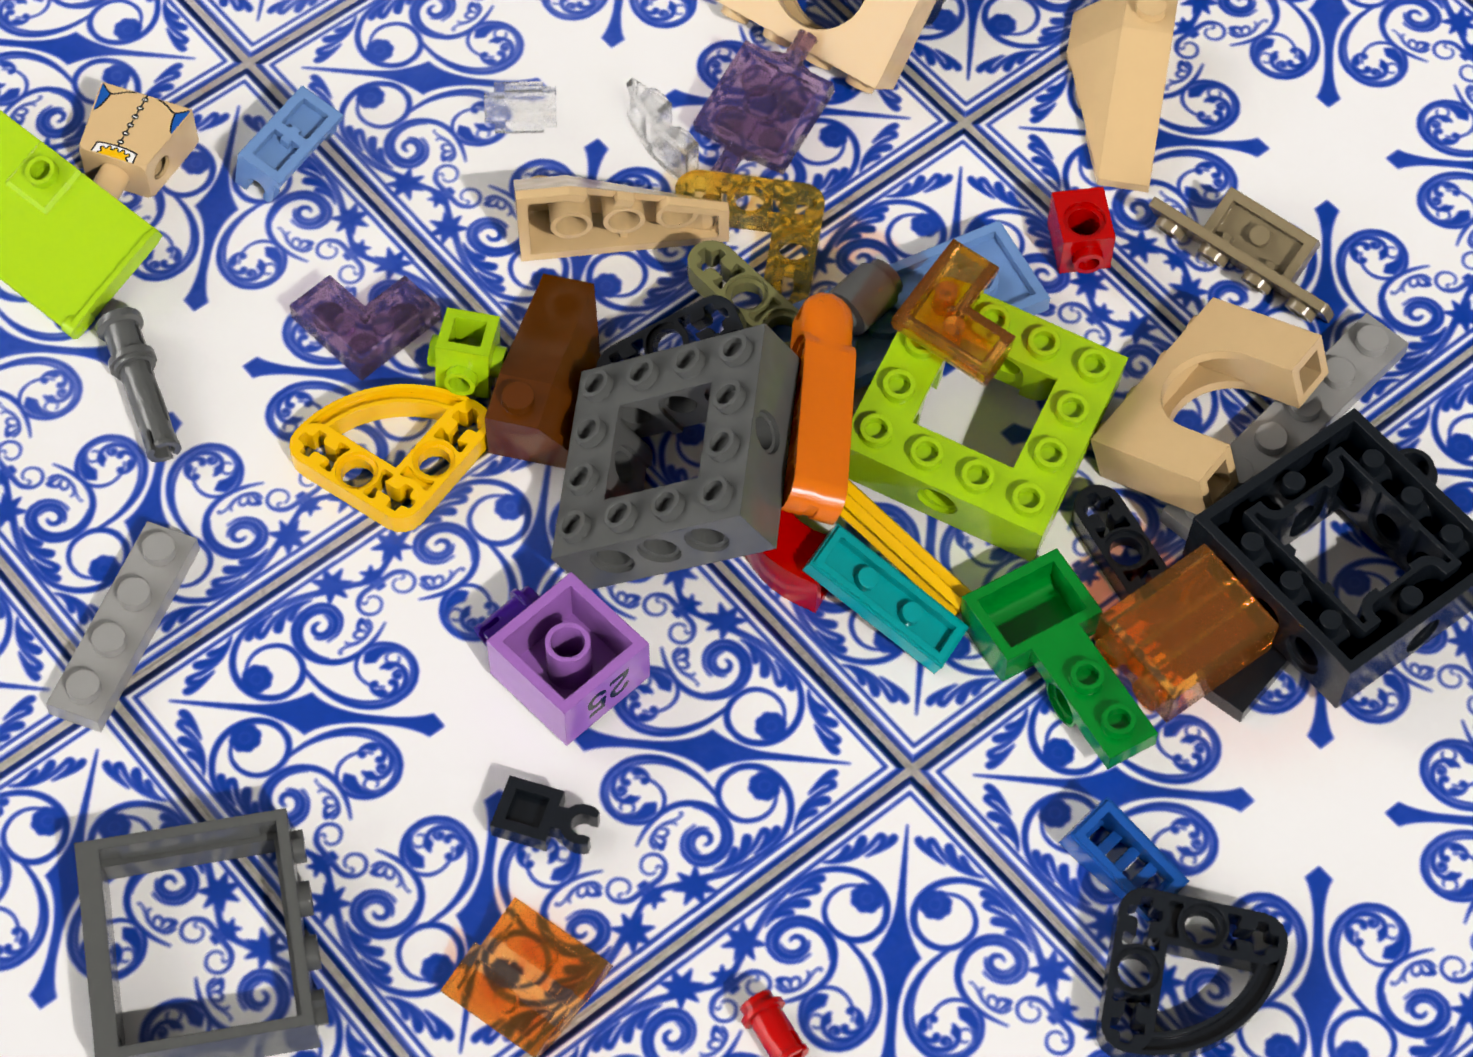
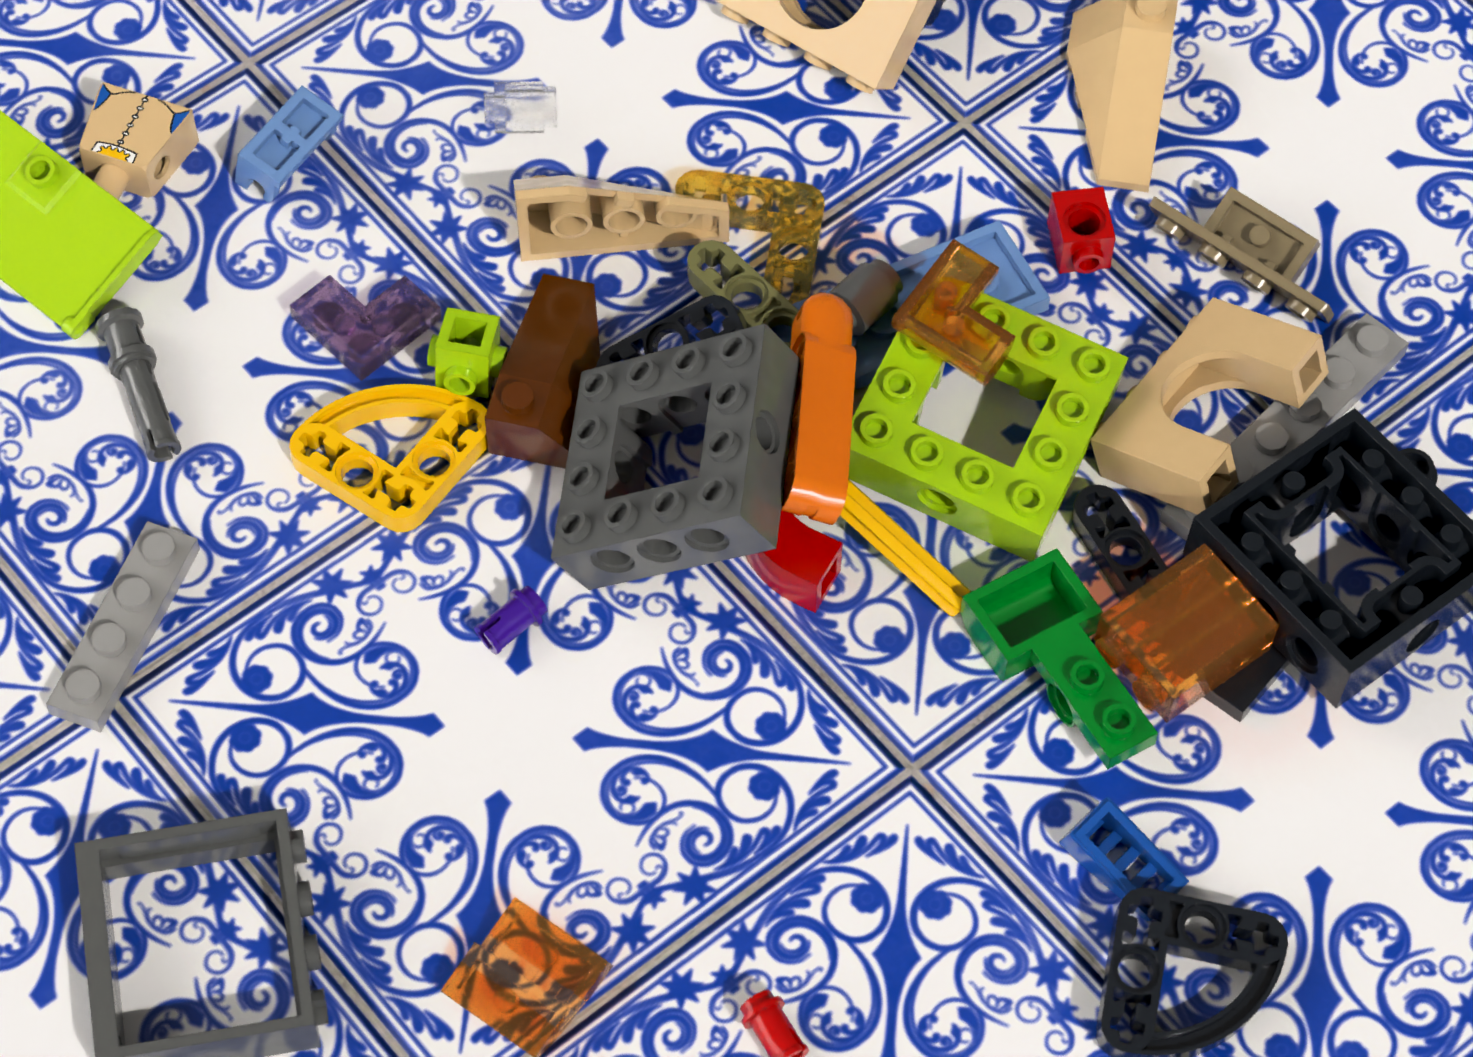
(535, 814): black plate -> none
(569, 658): medium lavender brick -> none
(652, 122): clear slope -> none
(764, 105): clear purple plate -> none
(885, 598): teal tile -> none

